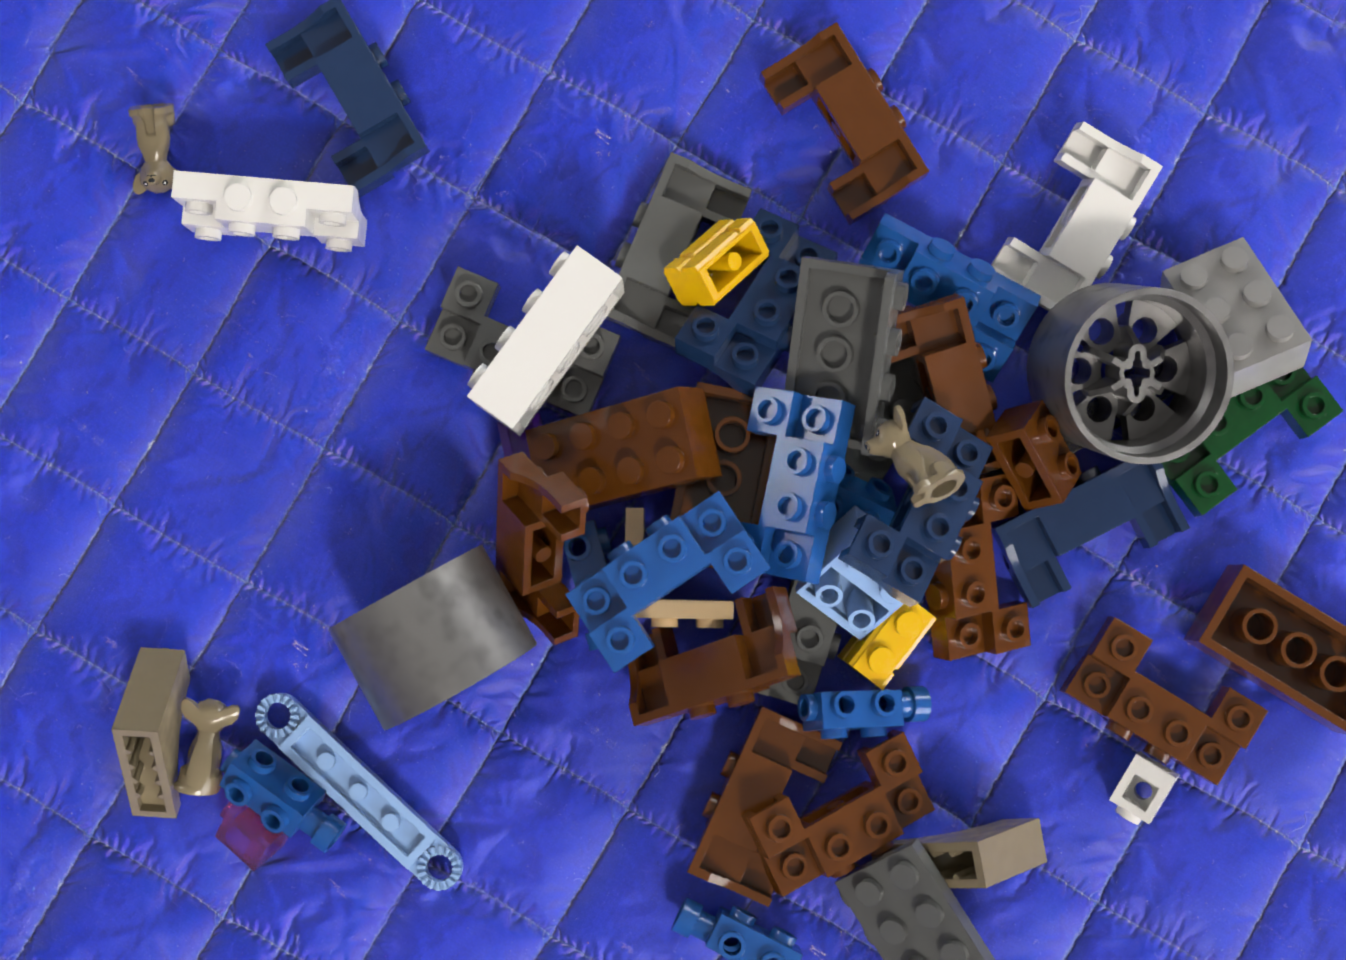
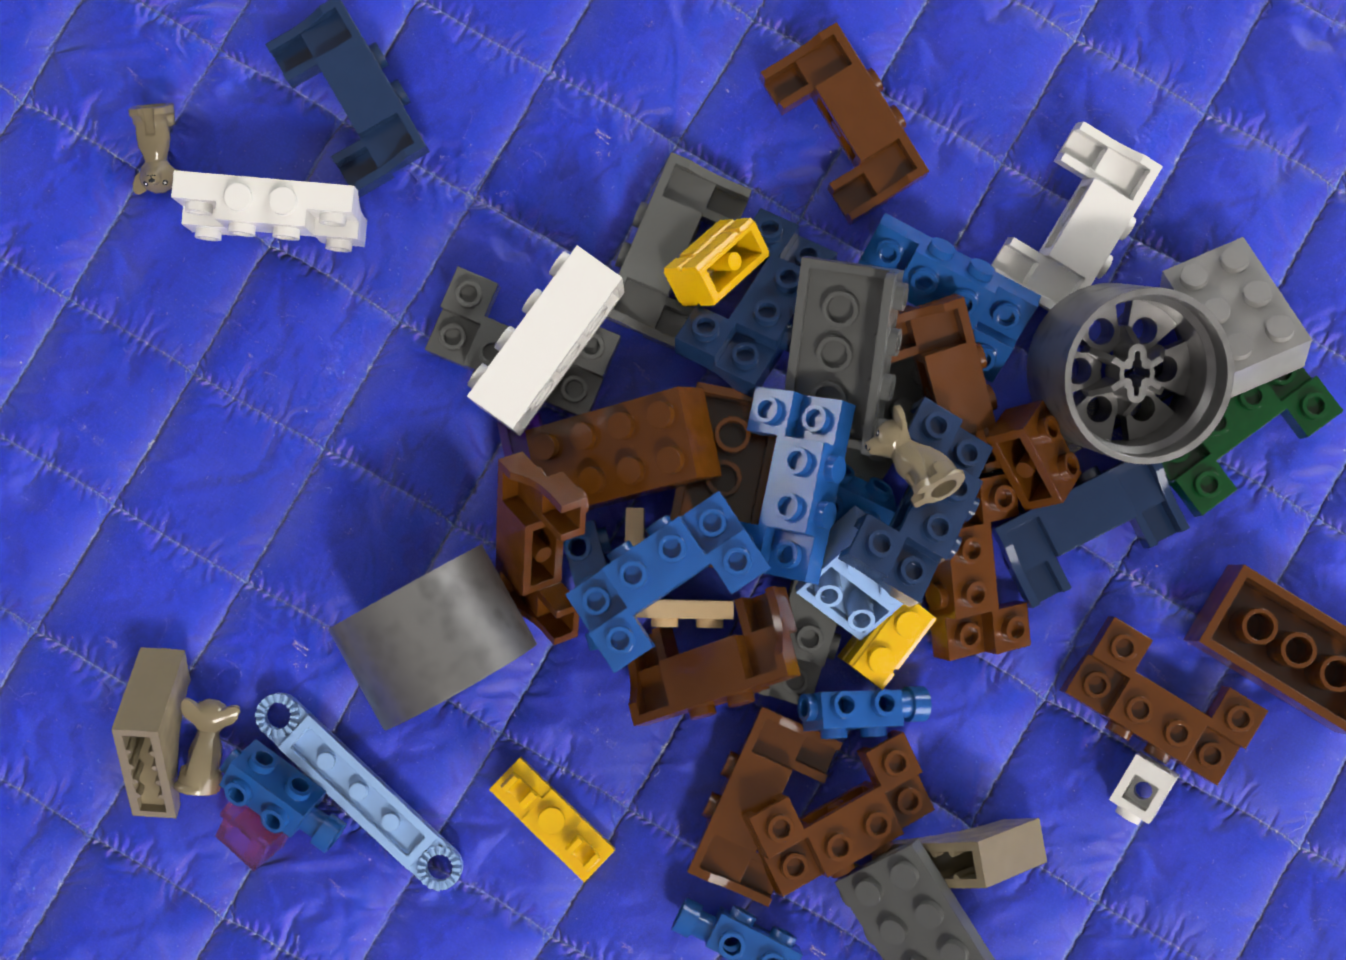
(552, 819): none -> yellow plate

